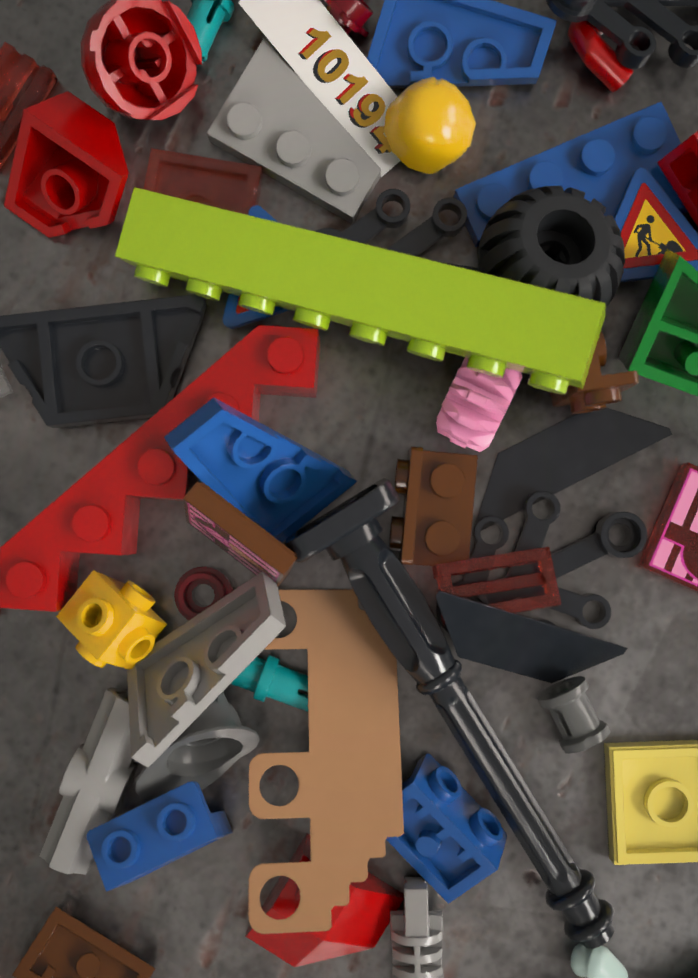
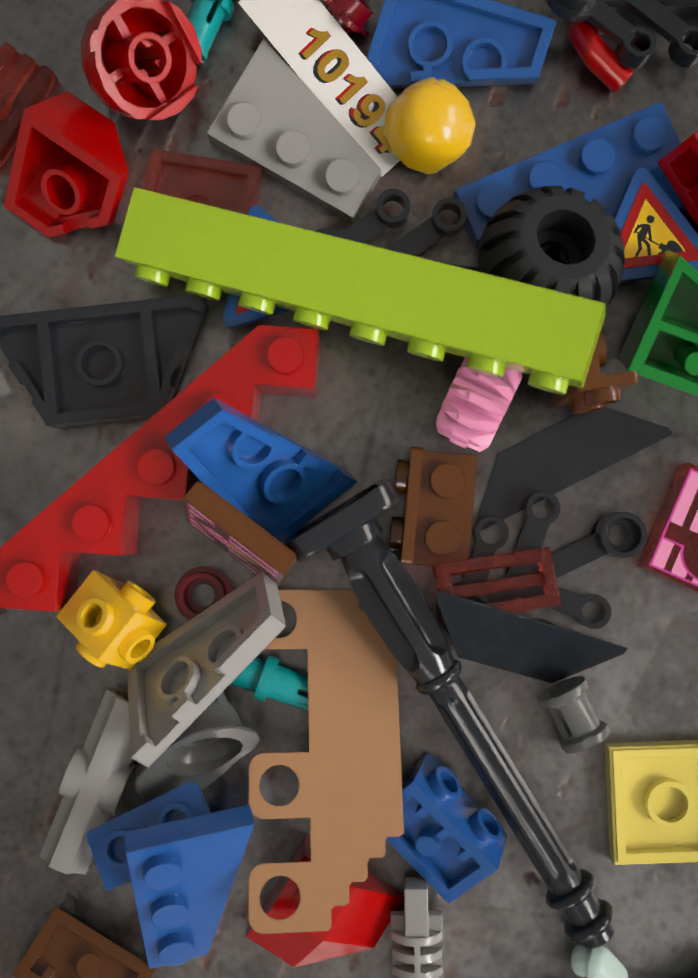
(184, 880): none -> blue wing

